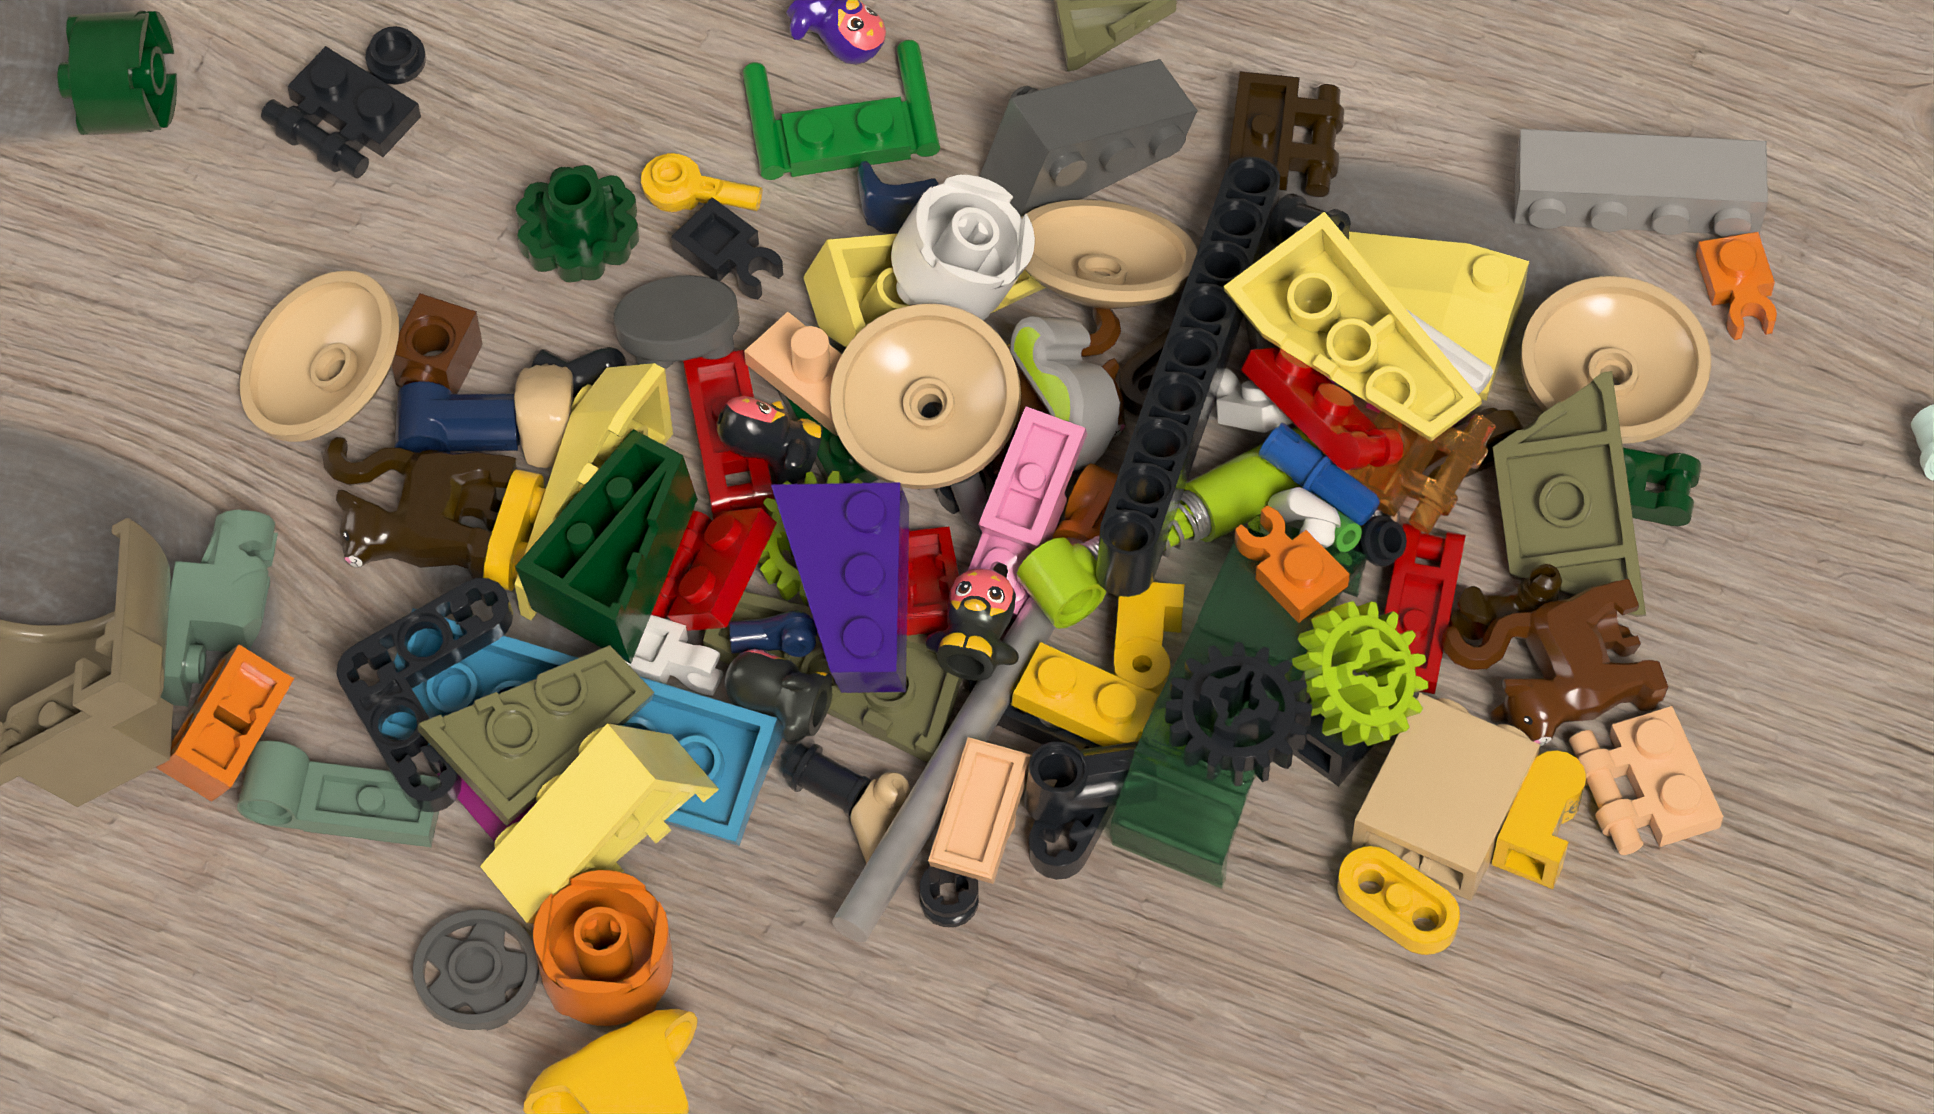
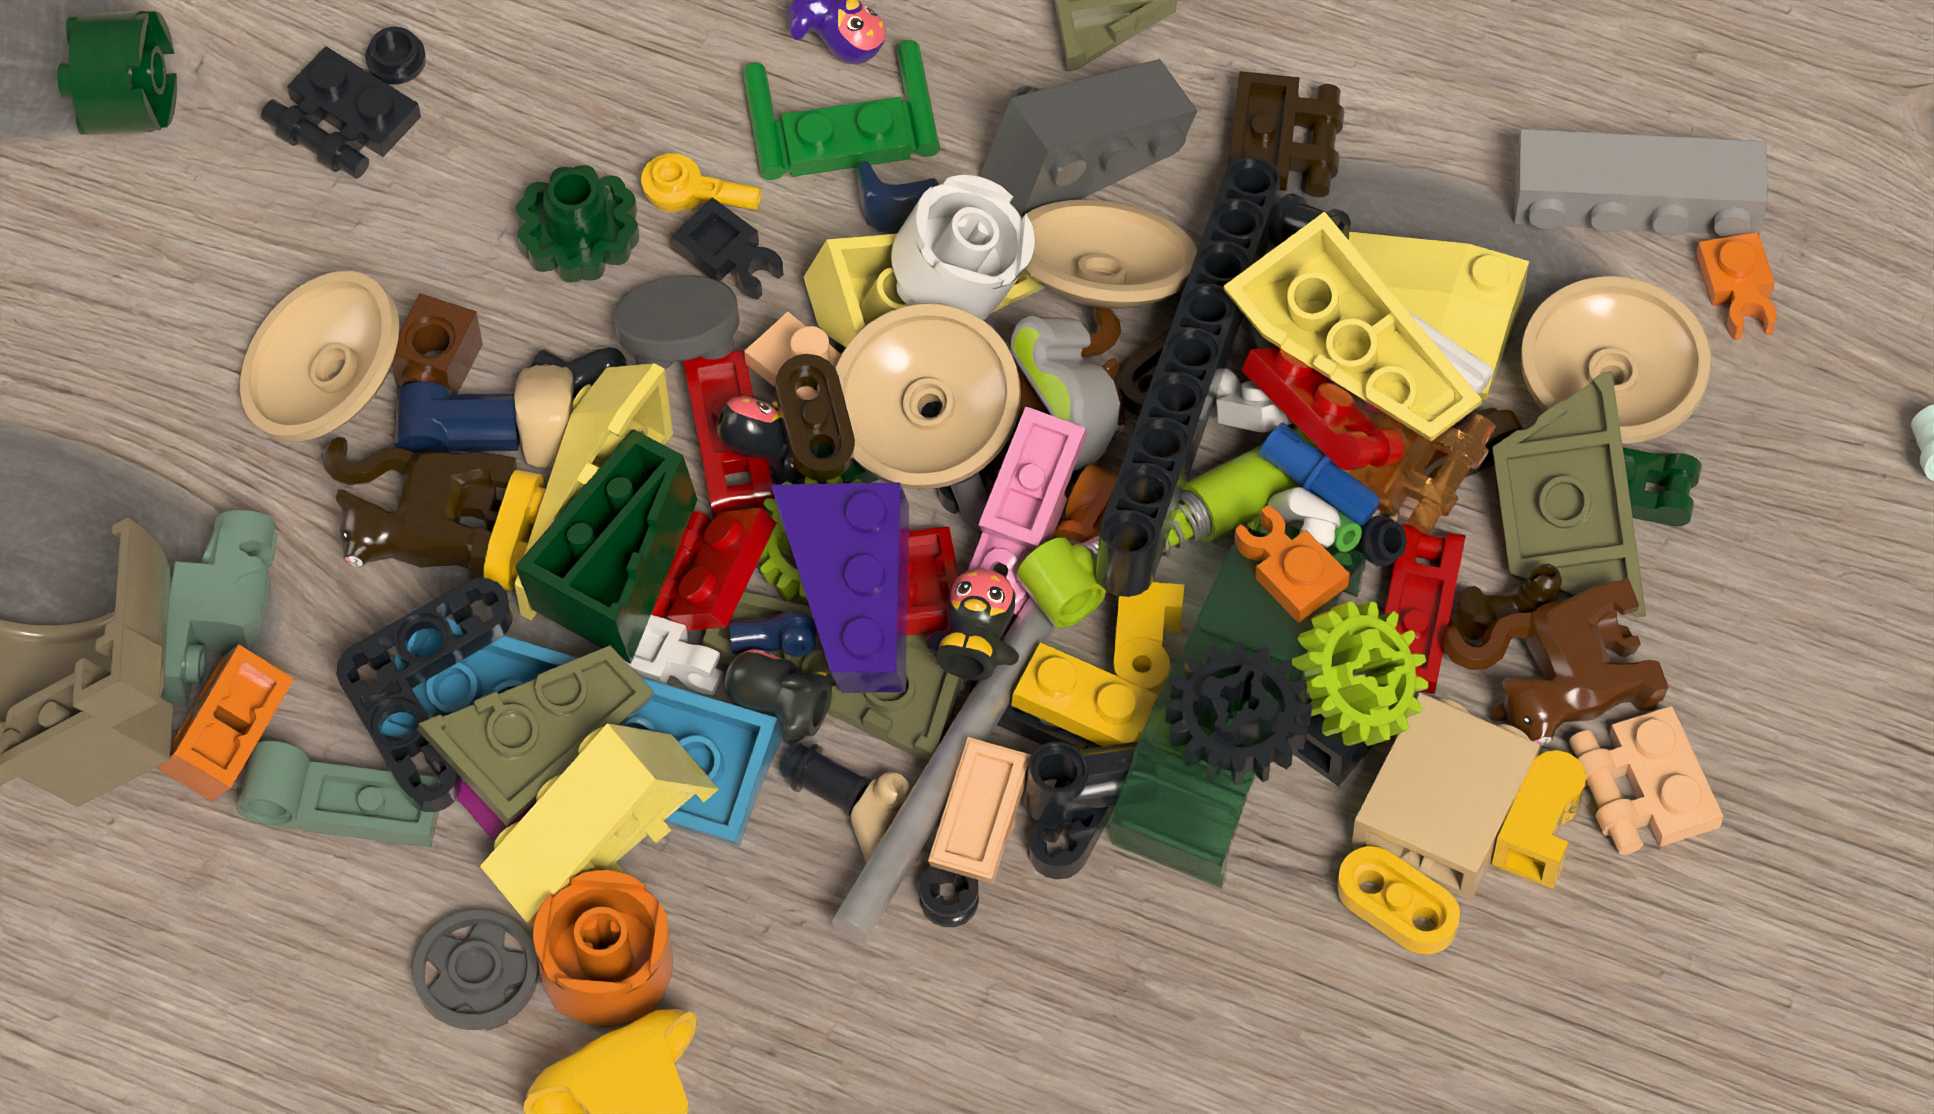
(814, 420): none -> dark brown plate

